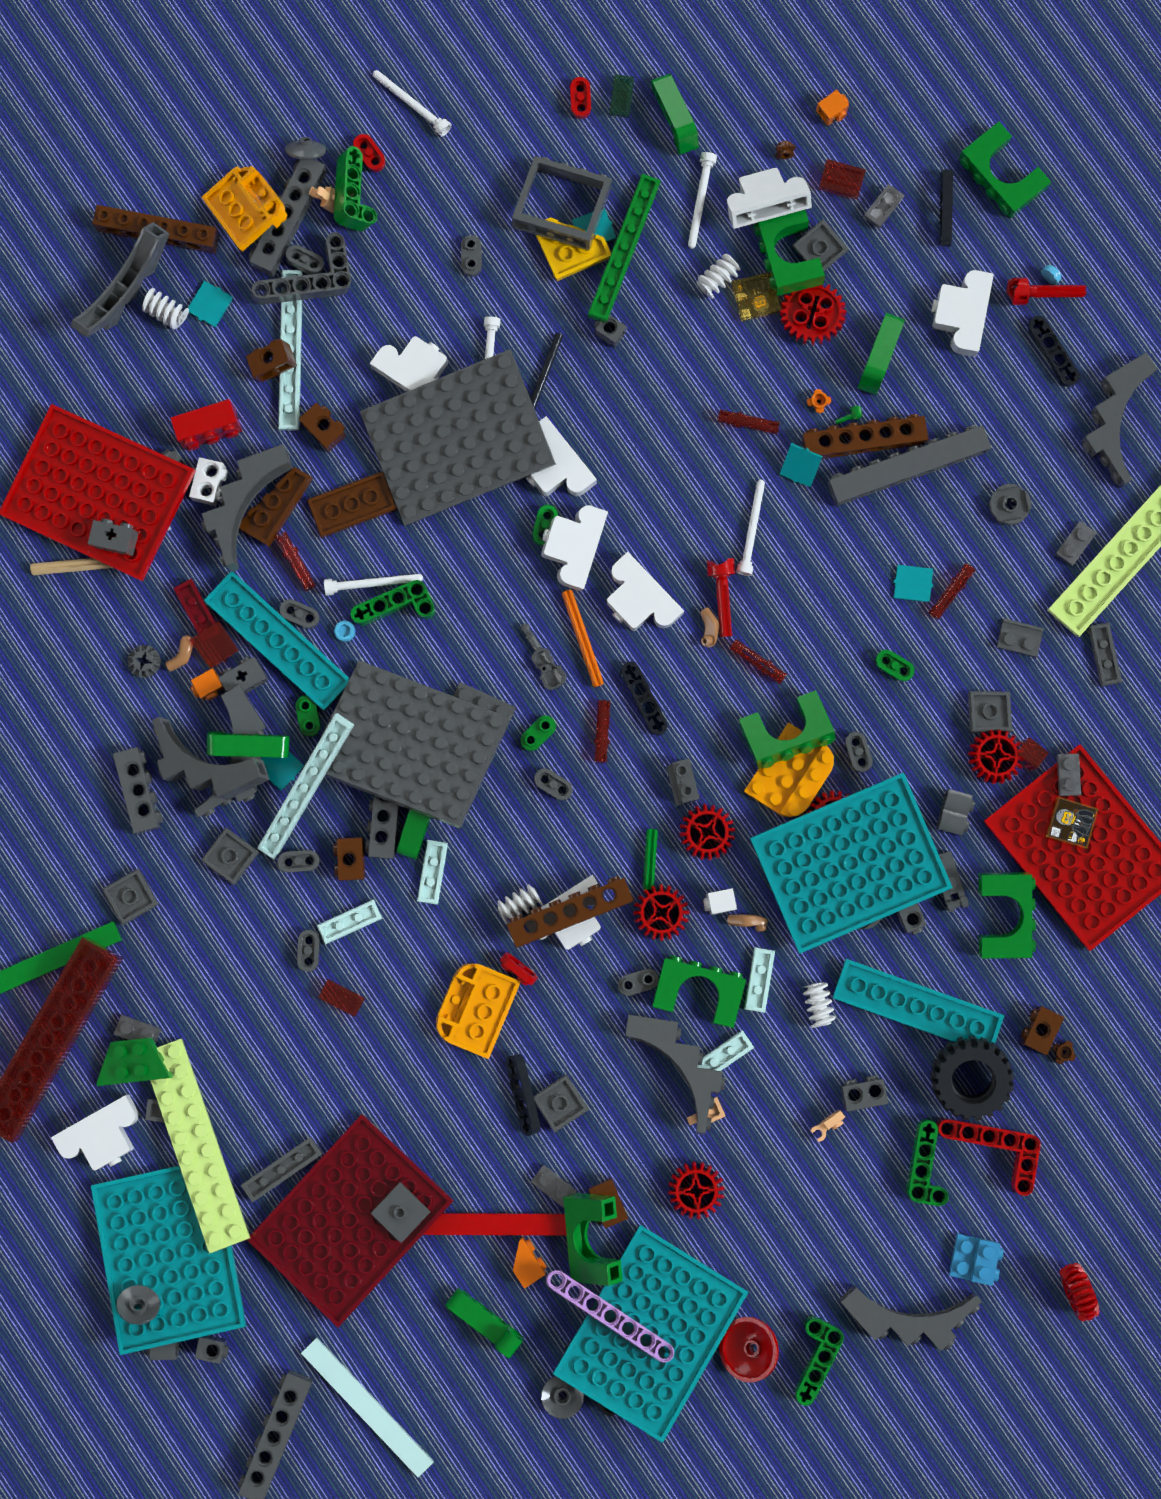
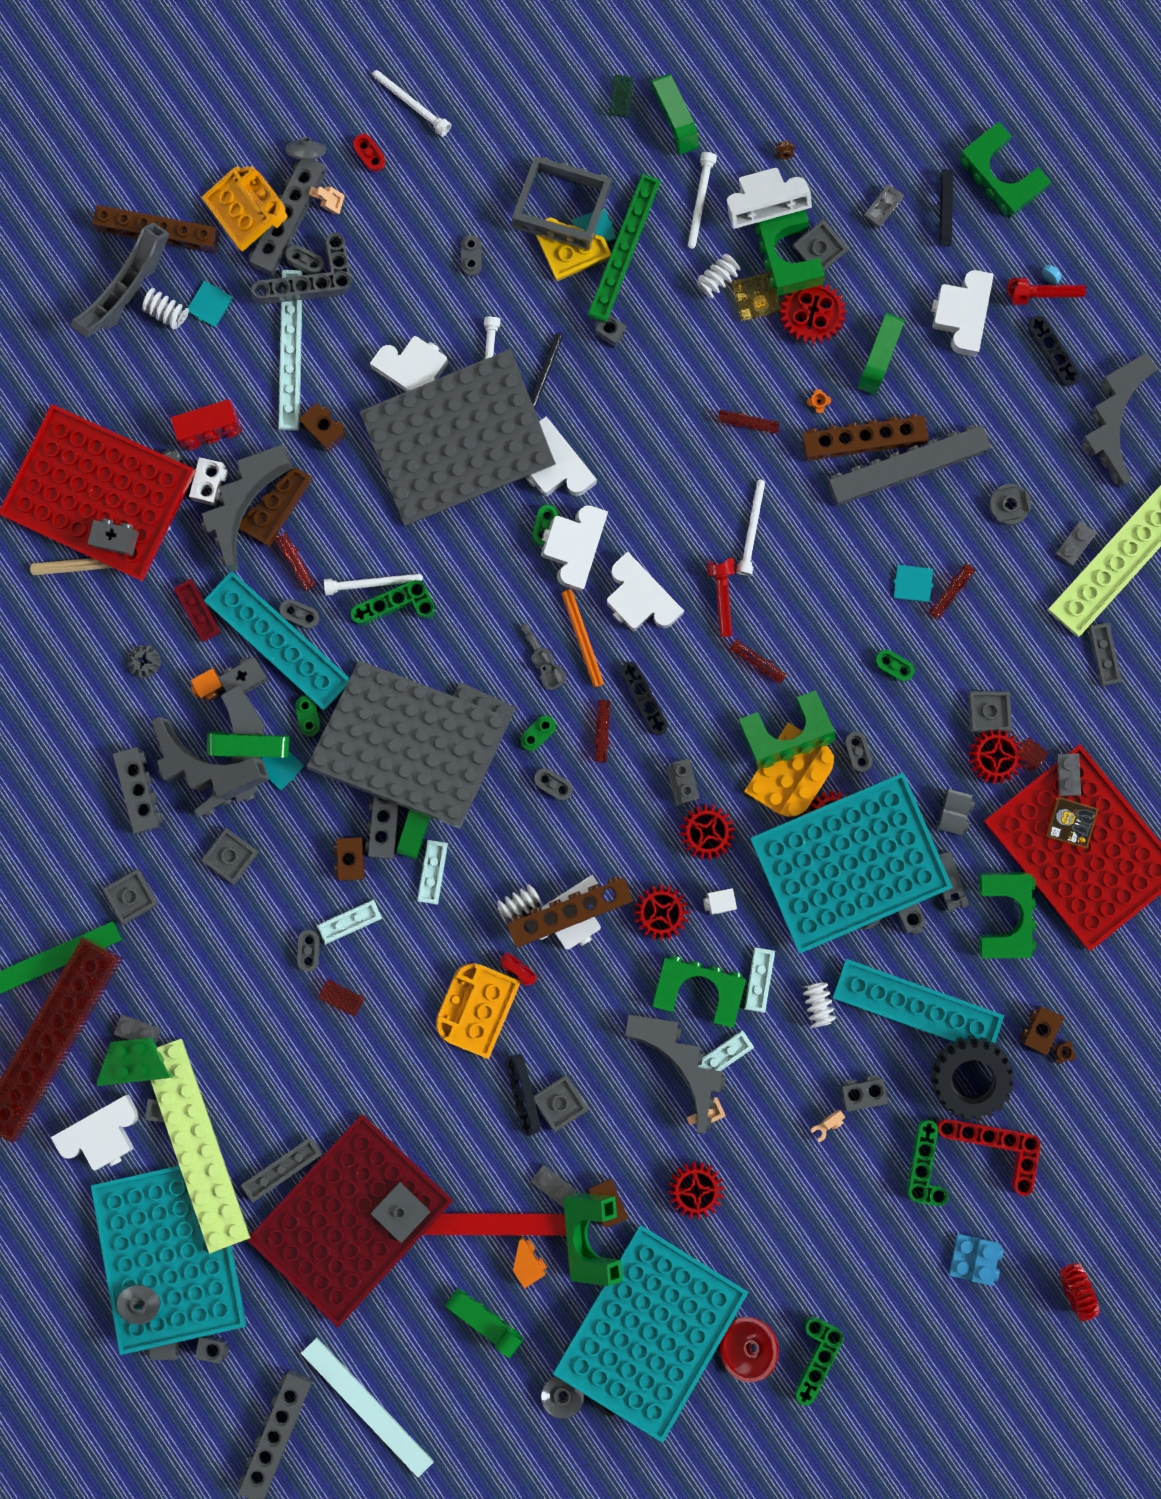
(183, 655): medium nougat arm -> none
(214, 644): clear red piece -> none
(282, 360): reddish brown brick -> none
(299, 861): dark grey plate -> none
(305, 786): light aqua tile -> none
(344, 631): medium azure tile -> none
(347, 204): green beam -> none
(352, 504): reddish brown tile -> none
(580, 99): red plate -> none
(620, 1317): lavender beam -> none
(638, 982): dark grey plate -> none
(650, 858): green axle -> none
(711, 628): medium nougat arm -> none
(747, 920): medium nougat arm -> none
(801, 465): teal piece -> none
(833, 107): orange brick -> none
(842, 179): clear red plate -> none
(856, 413): green hand -> none
(908, 1326): dark grey arch -> none
(1019, 638): dark grey plate -> none

